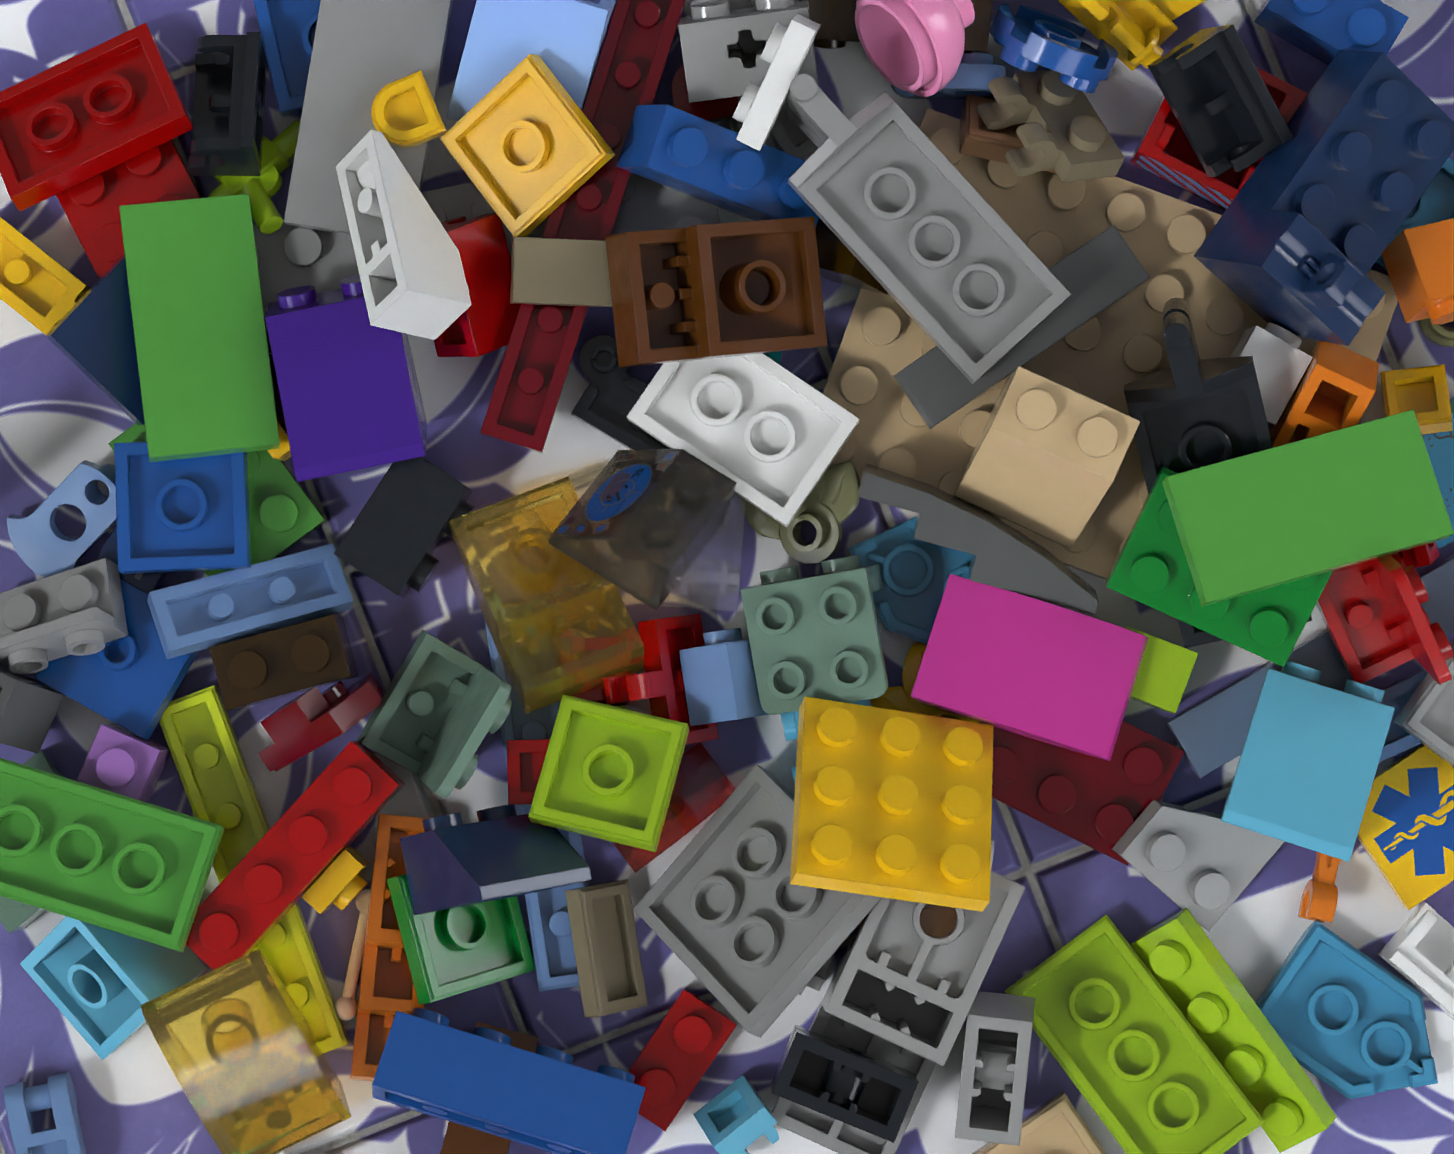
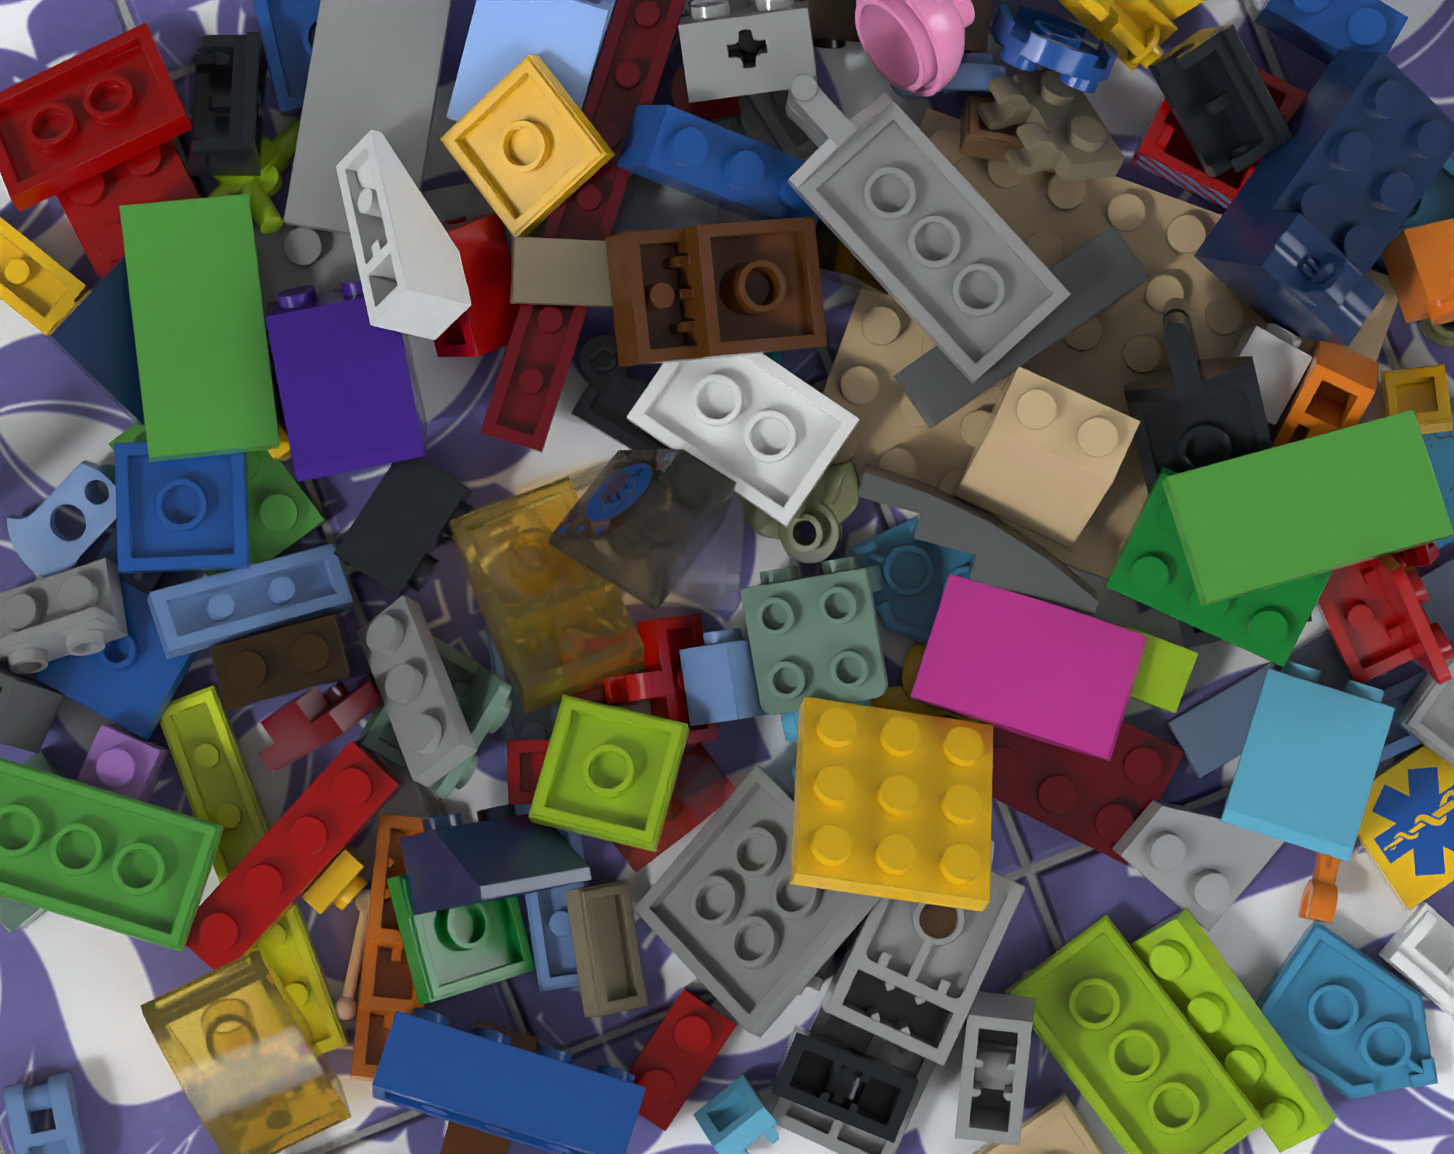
(104, 978): medium azure slope -> none
(407, 112): yellow tile -> none
(416, 691): none -> light grey plate
(761, 105): white plate -> none

